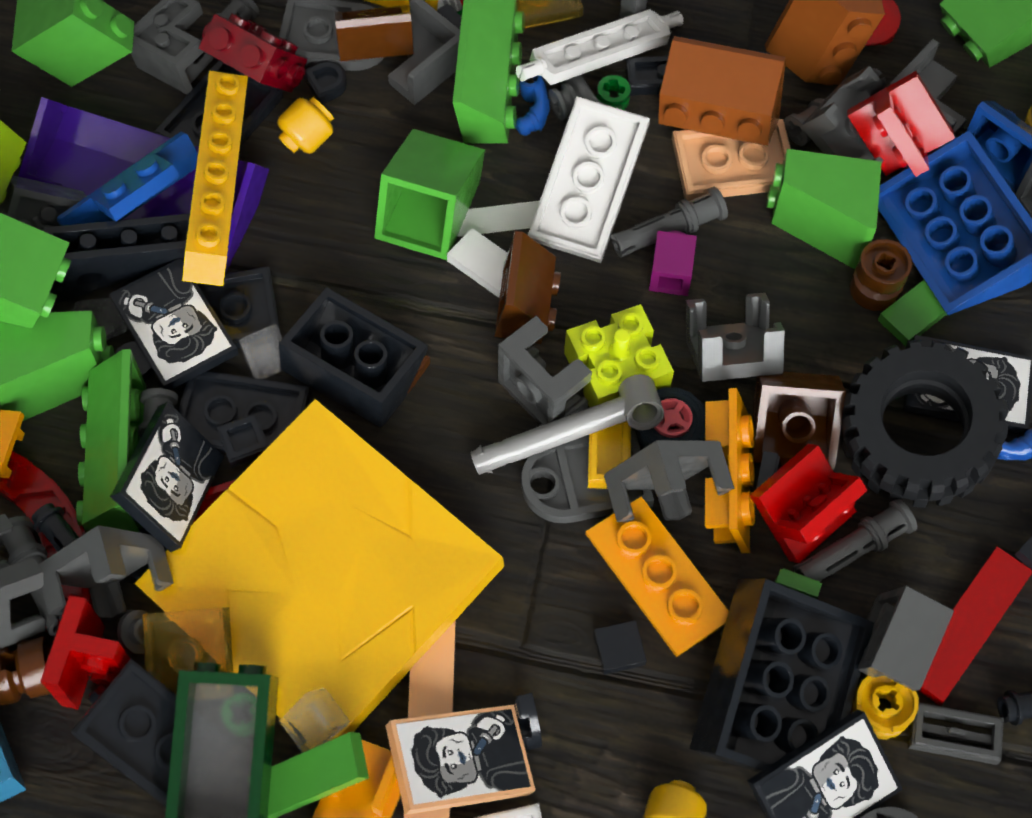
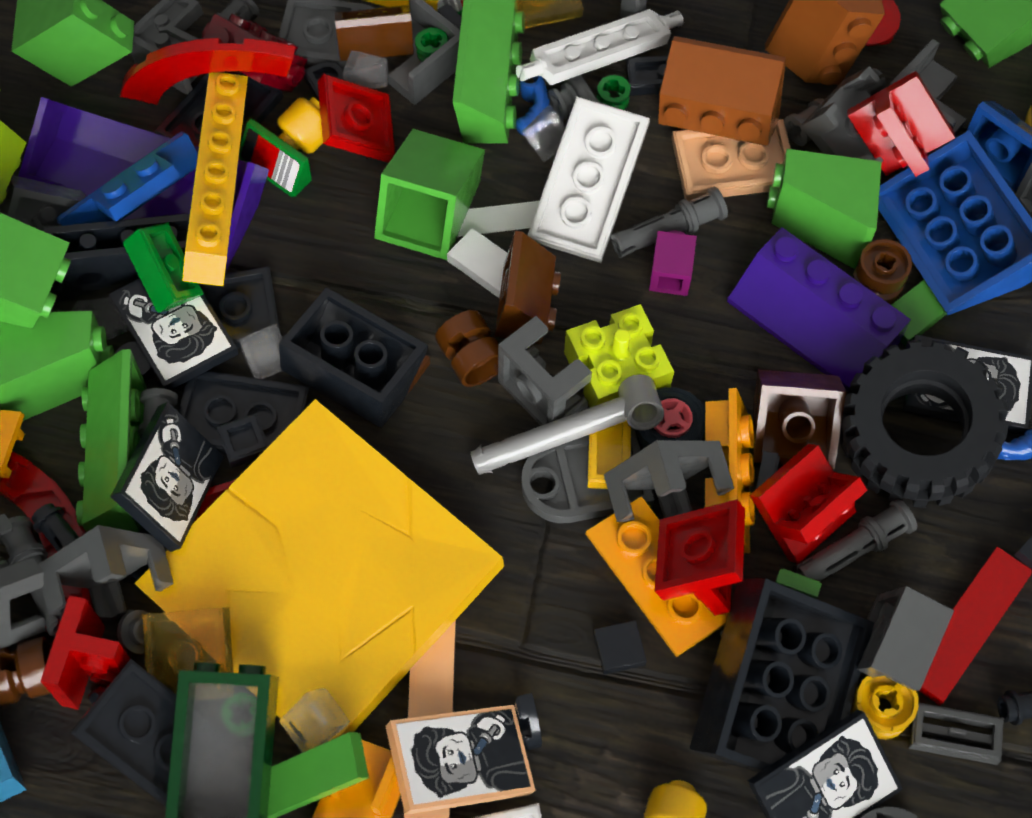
(160, 266): none -> green slope
(202, 56): none -> red tile
(286, 165): none -> slope
(356, 118): none -> red tile
(366, 70): none -> clear slope
(429, 36): none -> green bush
(469, 346): none -> reddish brown wheel
(545, 133): none -> clear slope
(702, 555): none -> red bracket
(736, 348): dark grey panel -> none
(816, 308): none -> dark purple slope

